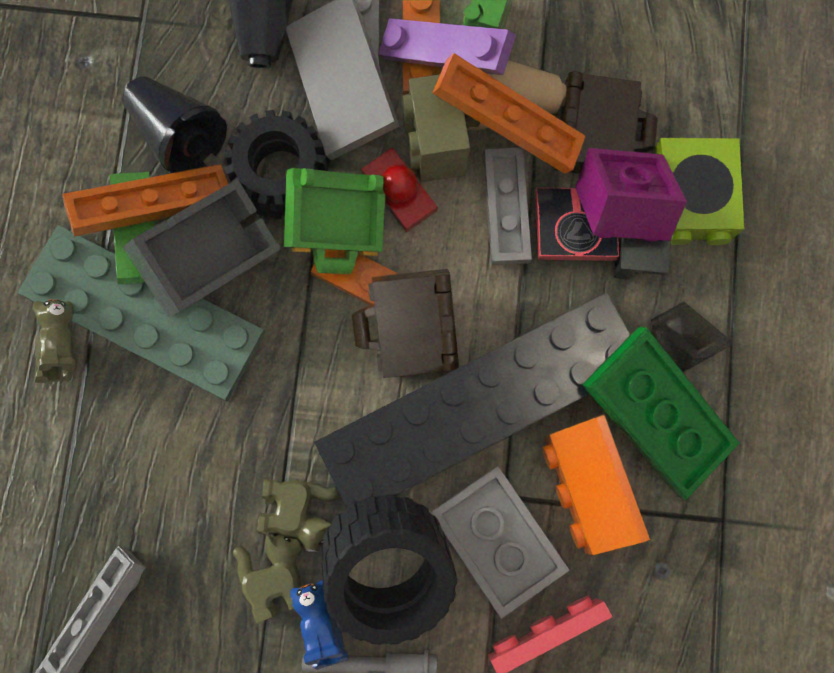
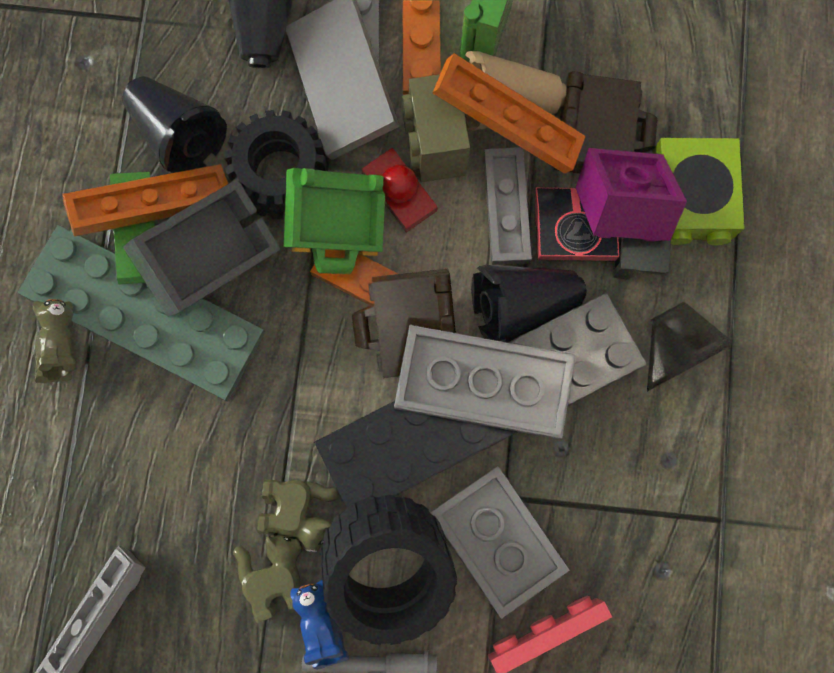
(434, 42): medium lavender plate -> none
(485, 382): none -> light grey tile
(523, 298): none -> black cone
(594, 487): orange slope -> none
(661, 413): green tile -> none

